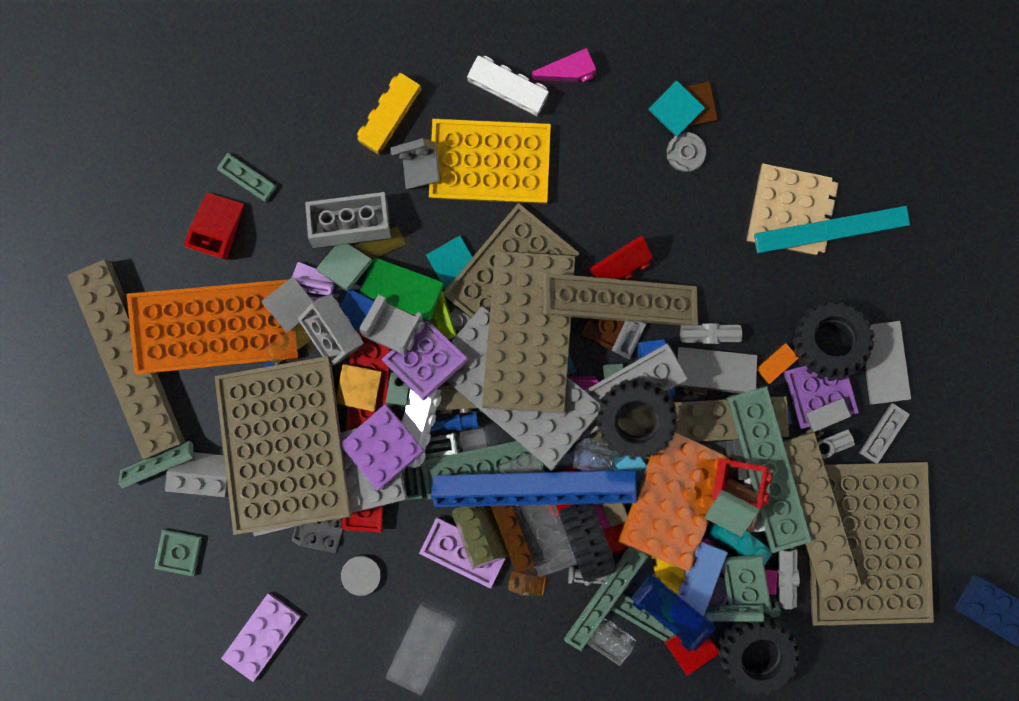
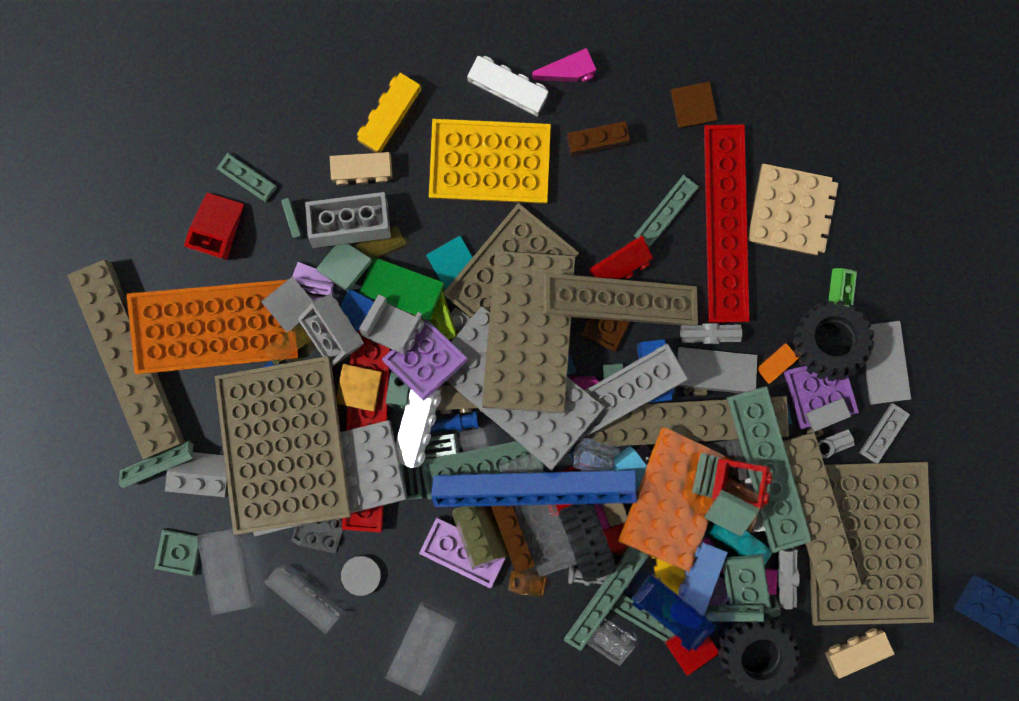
(226, 571): none -> clear brick
(261, 637): lavender plate -> none
(292, 219): none -> sand green tile
(302, 598): none -> clear brick
(361, 168): none -> tan brick
(382, 447): medium lavender plate -> none
(419, 162): dark grey bracket -> none
(598, 138): none -> reddish brown brick
(628, 338): light grey tile -> none
(637, 445): black tyre -> none
(667, 210): none -> sand green tile
(676, 108): teal tile -> none
(686, 152): light grey tile -> none
(709, 475): none -> sand green tile
(726, 223): none -> red plate
(831, 229): teal tile -> none
(842, 286): none -> bright green slope
(859, 652): none -> tan brick

